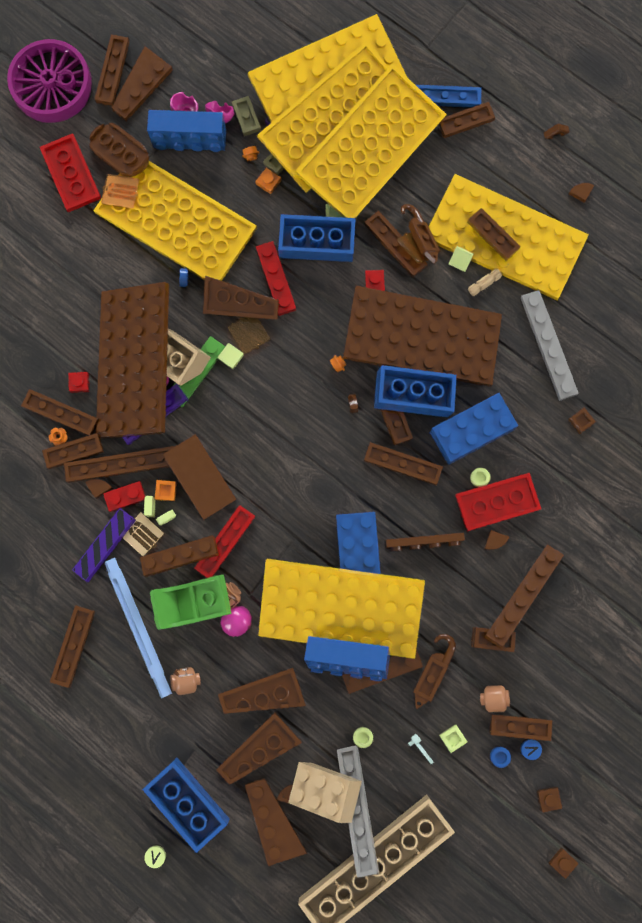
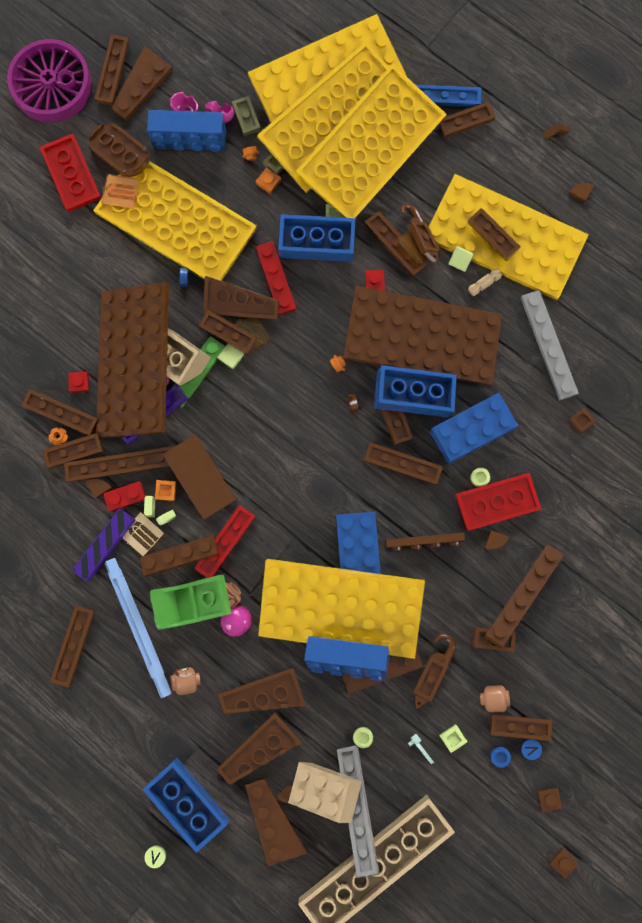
(227, 332): none -> reddish brown plate

